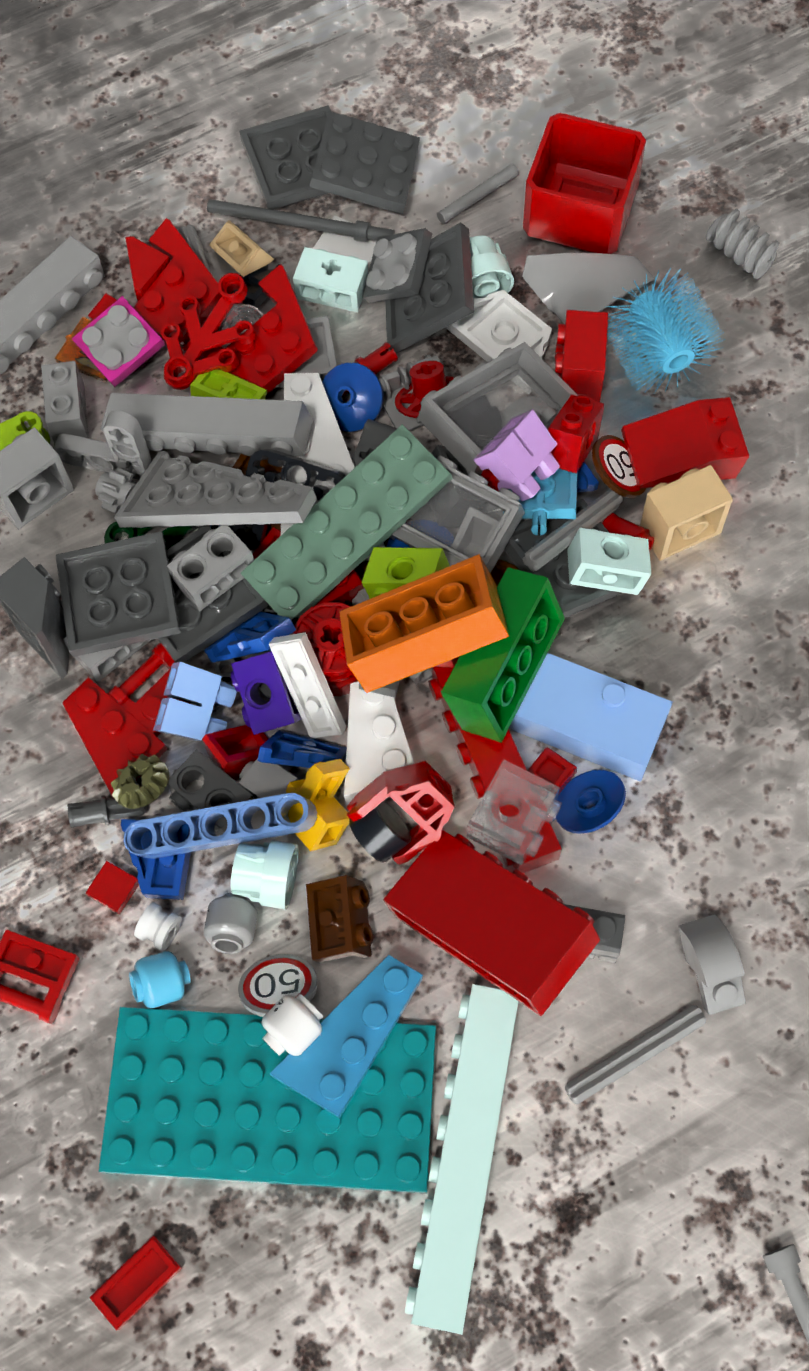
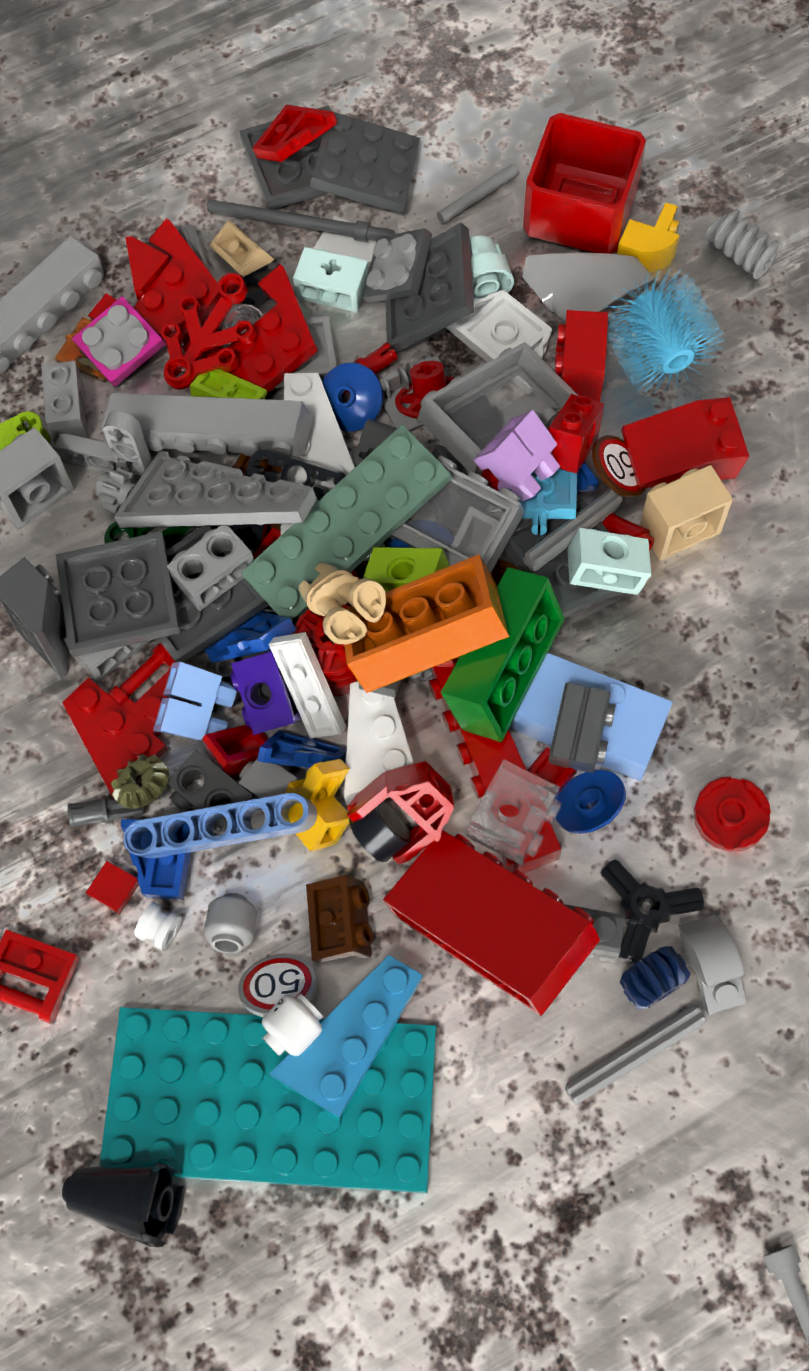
(128, 1198): none -> black cone
(135, 1283): red tile -> none
(159, 979): medium azure head -> none
(265, 872): light aqua piece -> none
(292, 131): none -> red wing
(335, 589): none -> tan piece
(465, 1161): light aqua brick -> none
(580, 728): none -> dark grey brick
(651, 244): none -> yellow brick
(654, 977): none -> dark blue gear
(662, 907): none -> black bush
(732, 814): none -> red tile

